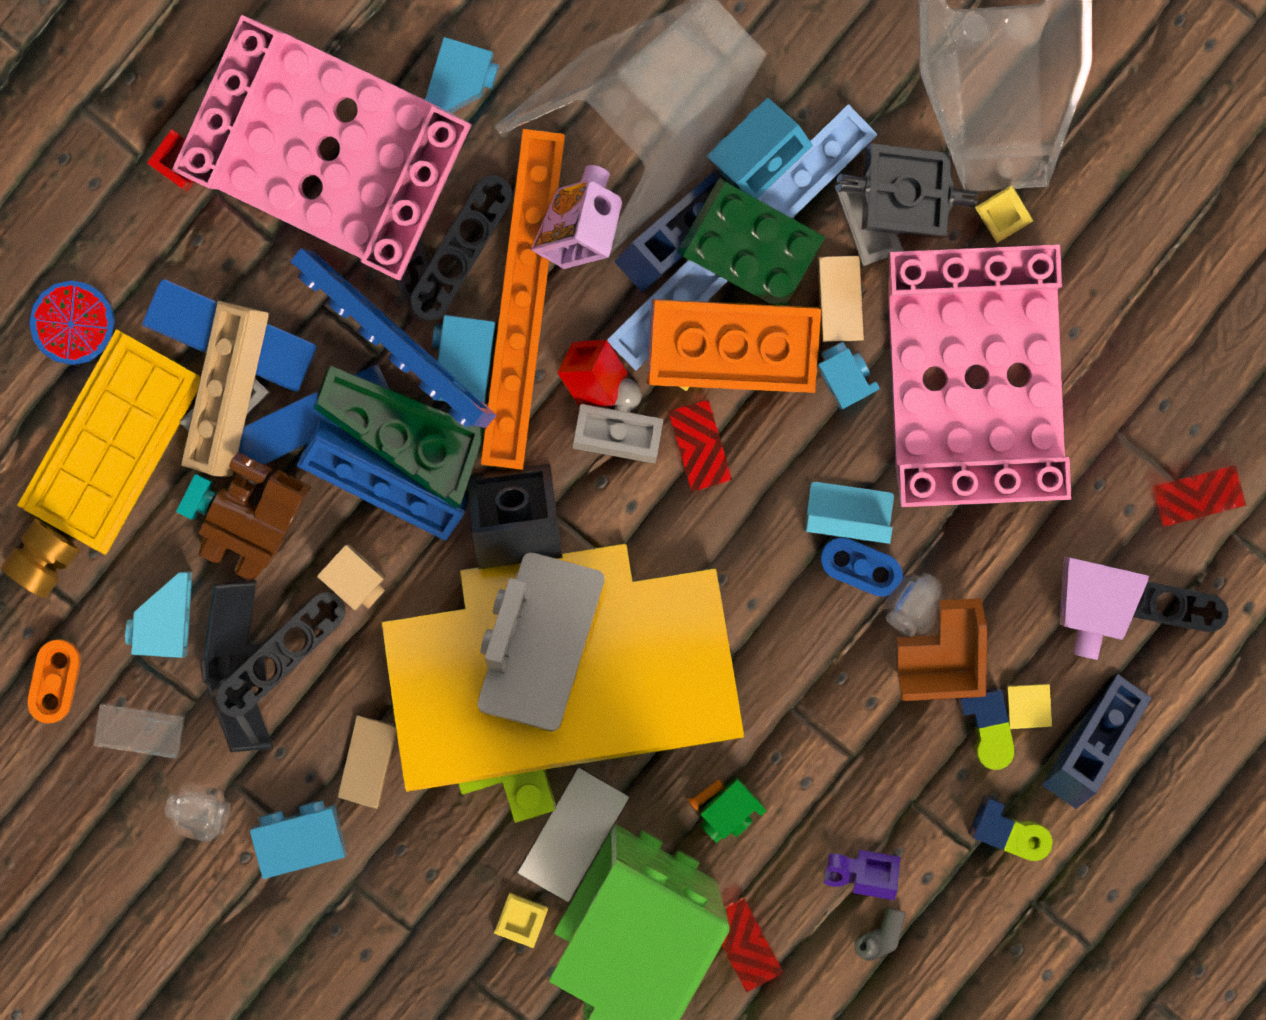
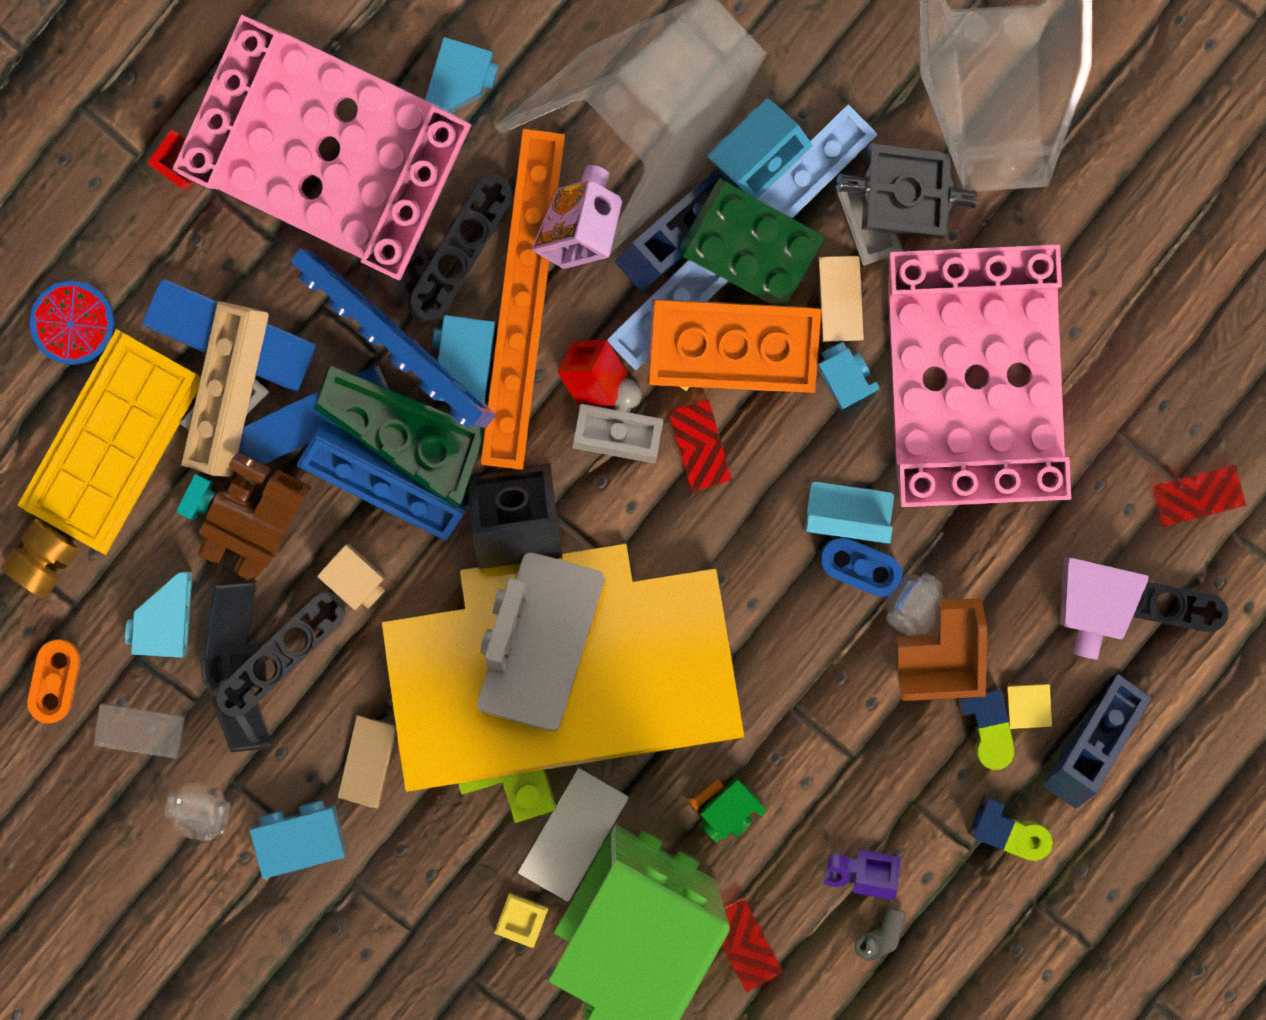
(1004, 214): light yellow tile -> none

